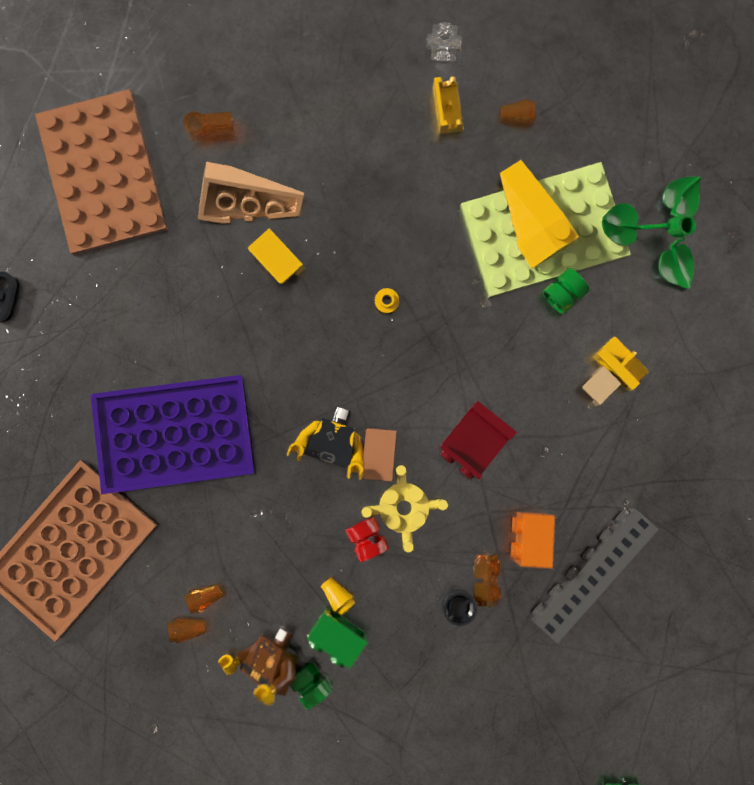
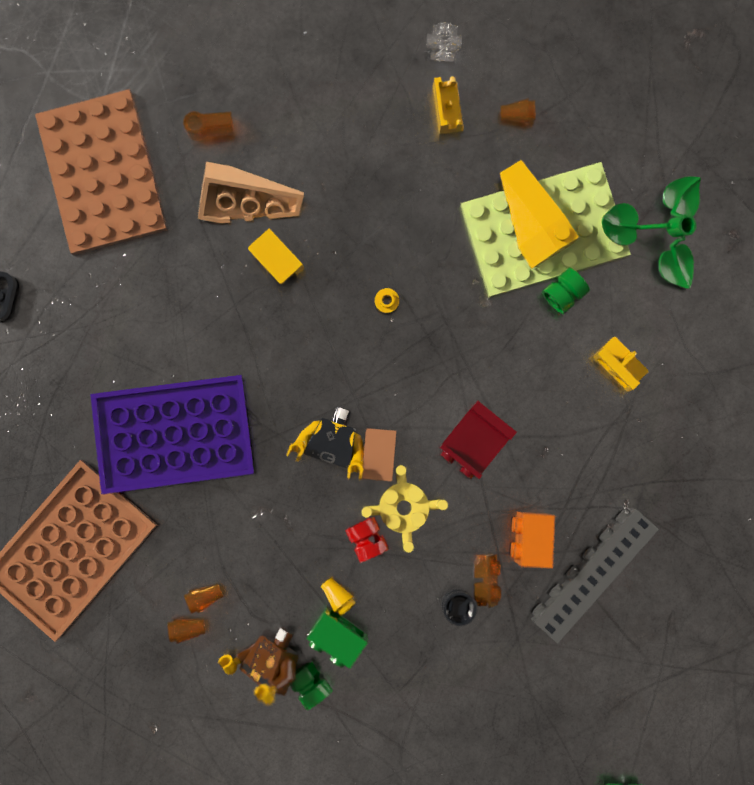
(601, 385): tan panel -> none

